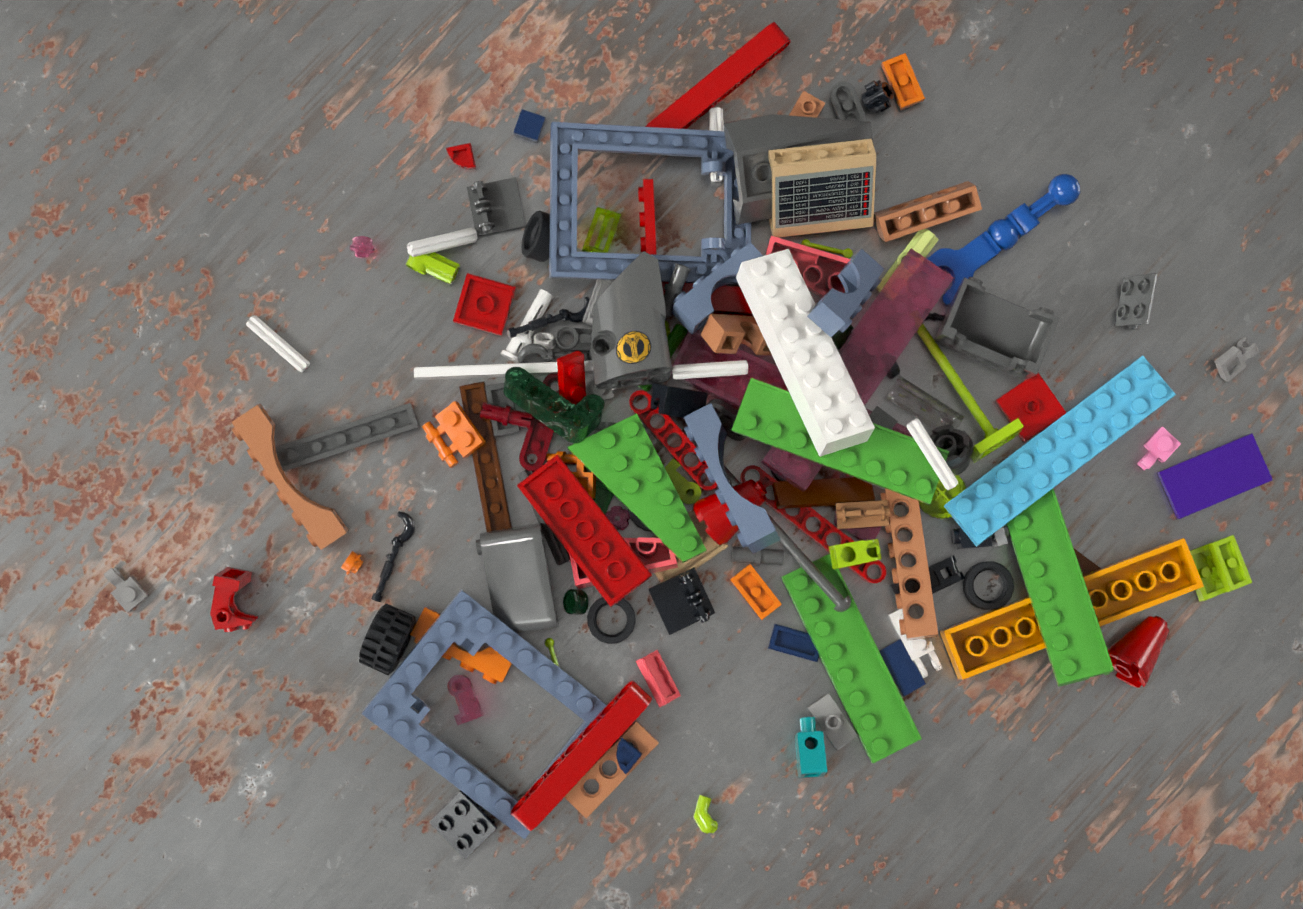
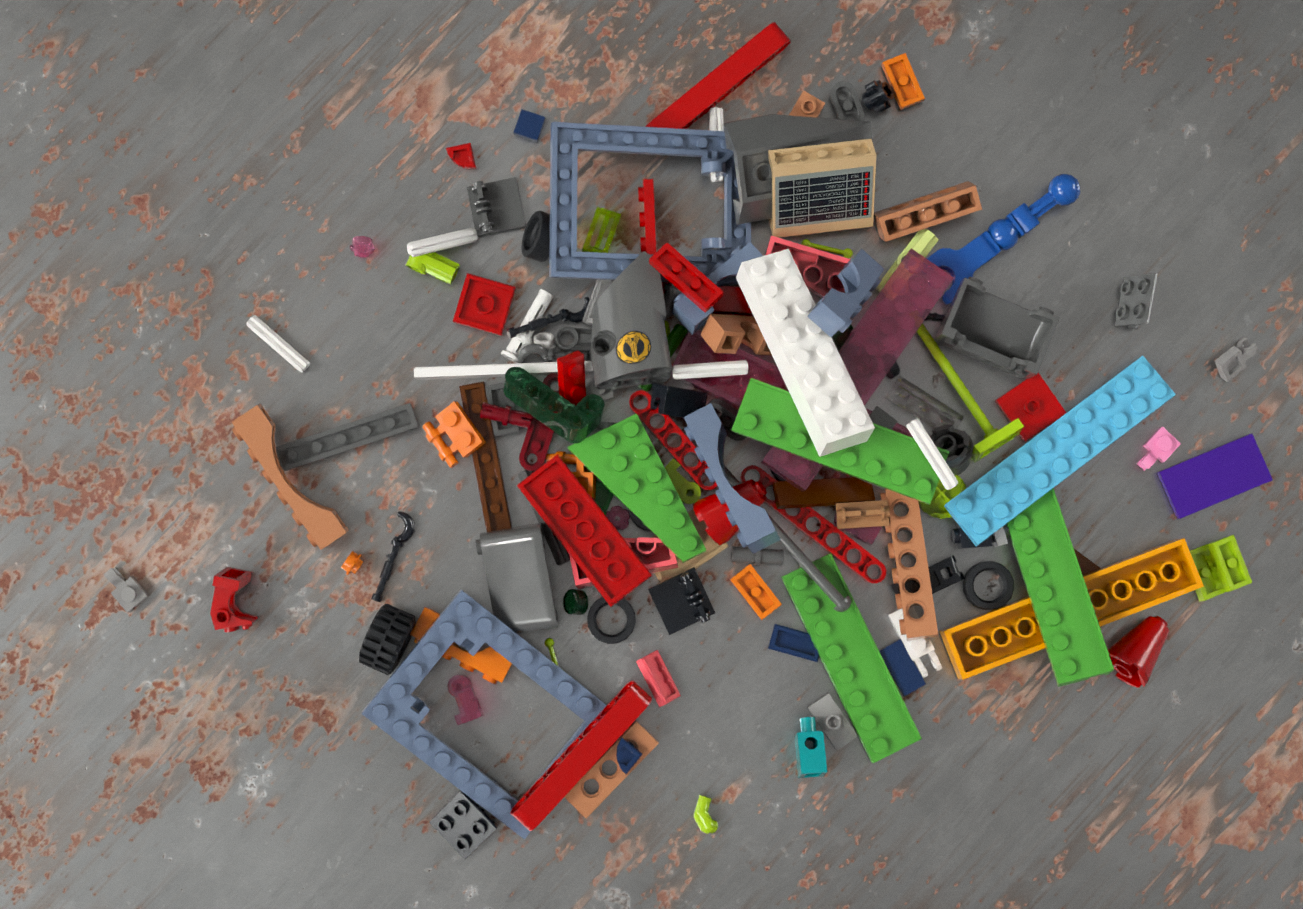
(686, 277): none -> red plate
(854, 553): lime leg -> none

